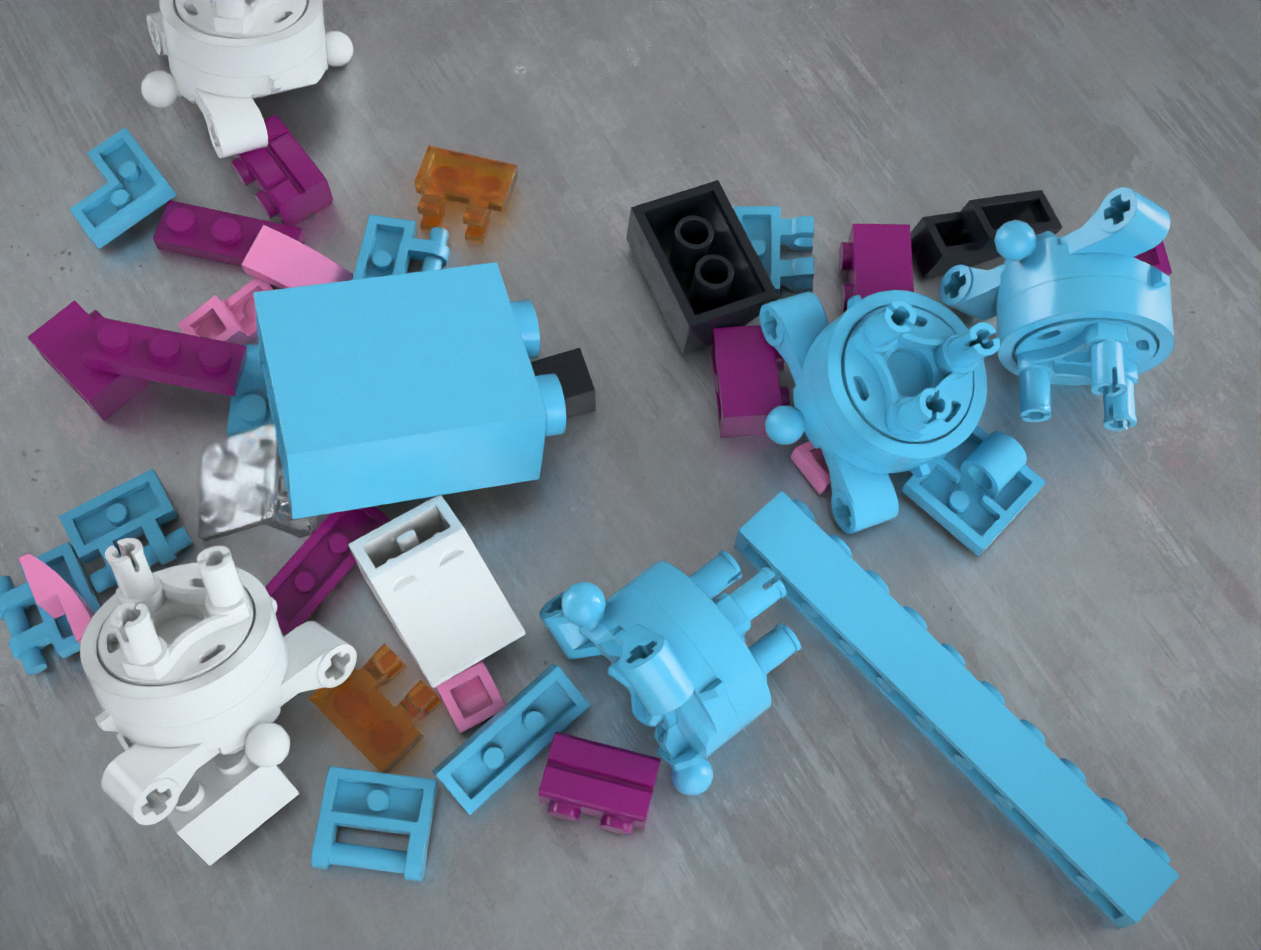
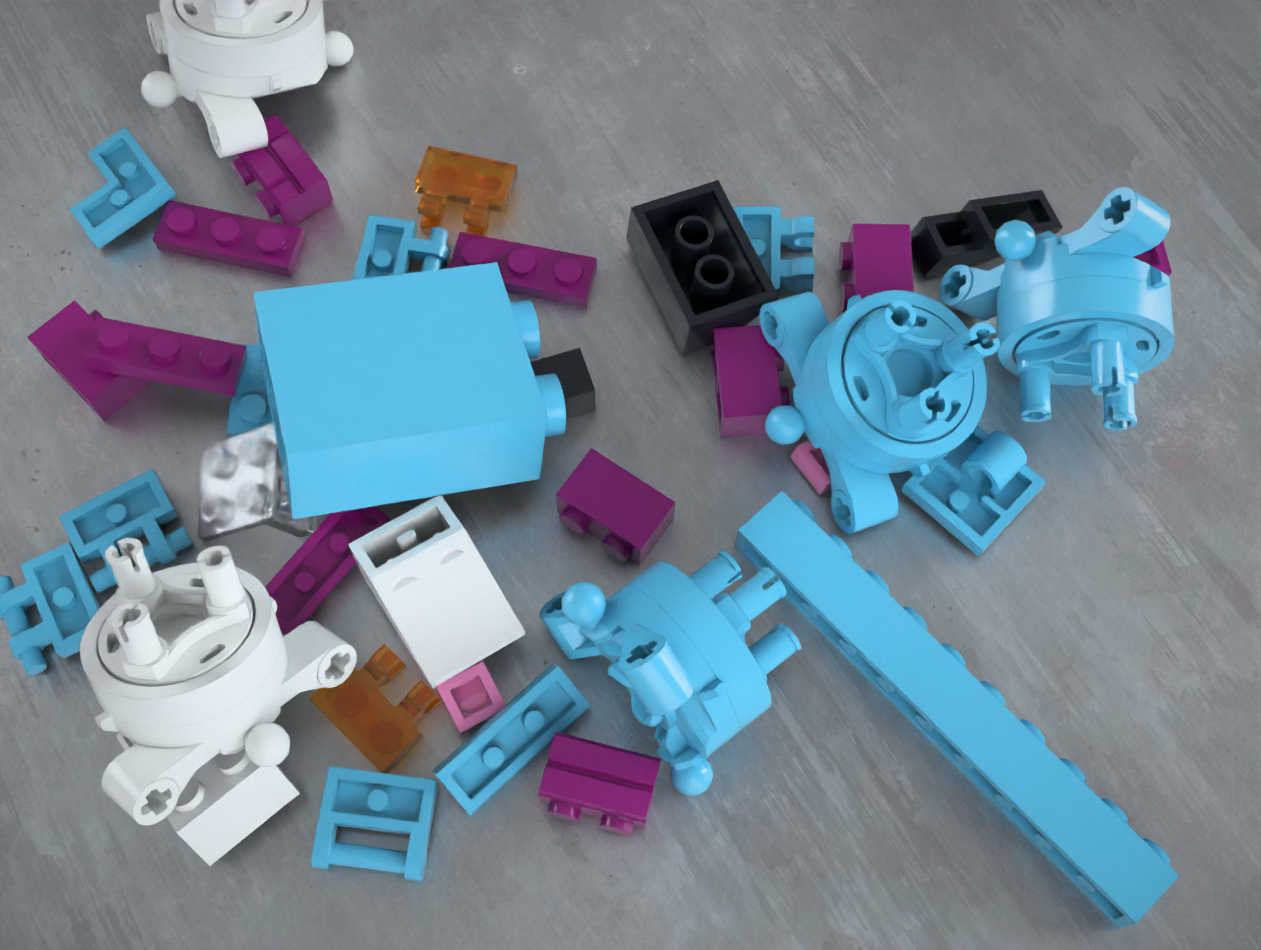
(56, 595): bright pink slope -> none
(228, 319): bright pink slope -> none
(289, 262): bright pink slope -> none
(530, 268): none -> magenta plate
(614, 508): none -> magenta brick

